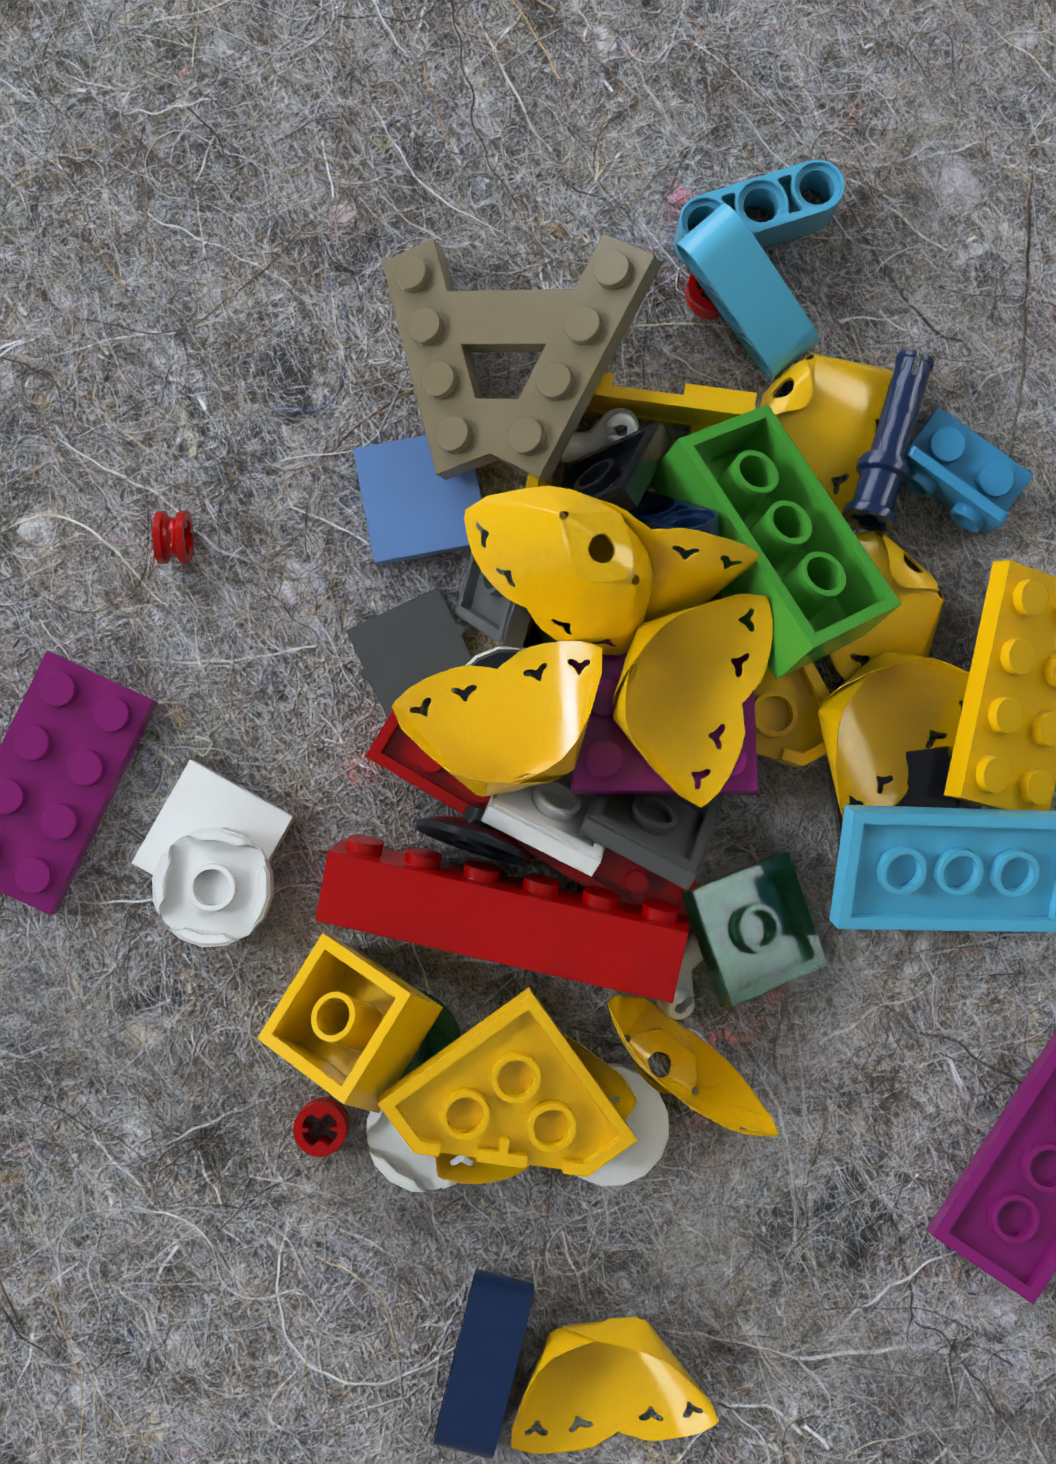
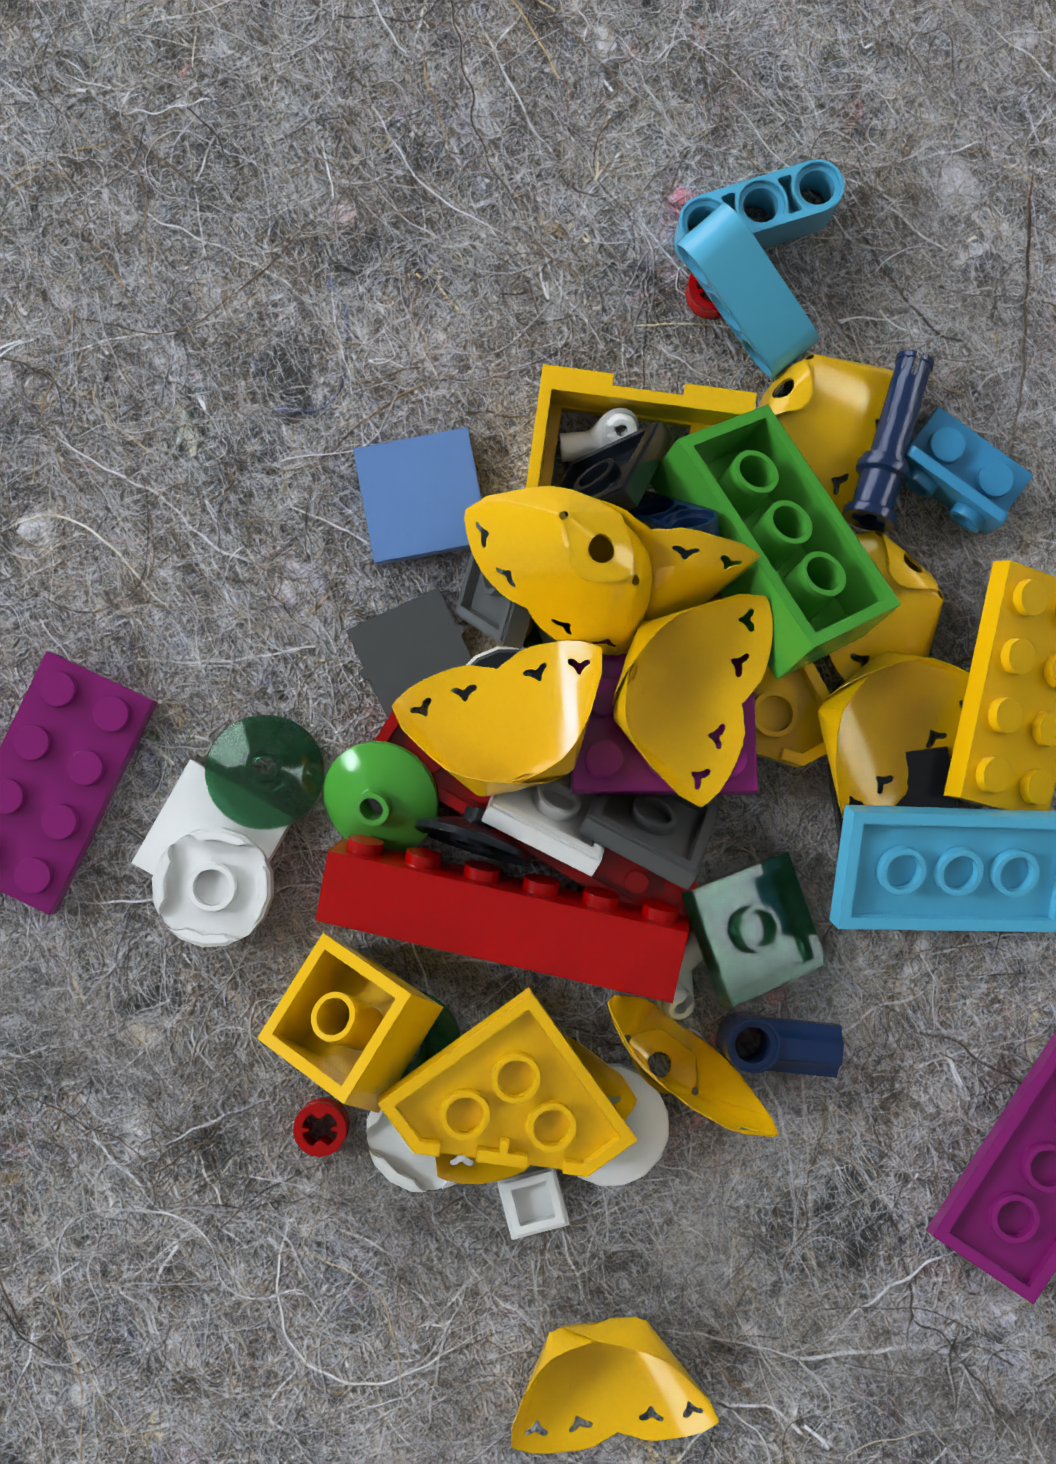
(173, 537): red bush -> none
(270, 798): none -> clear green dish
(393, 779): none -> bright green dish
(484, 1363): dark blue beam -> none
(533, 1202): none -> white tile
(571, 327): dark tan plate -> none
(784, 1045): none -> dark blue piece

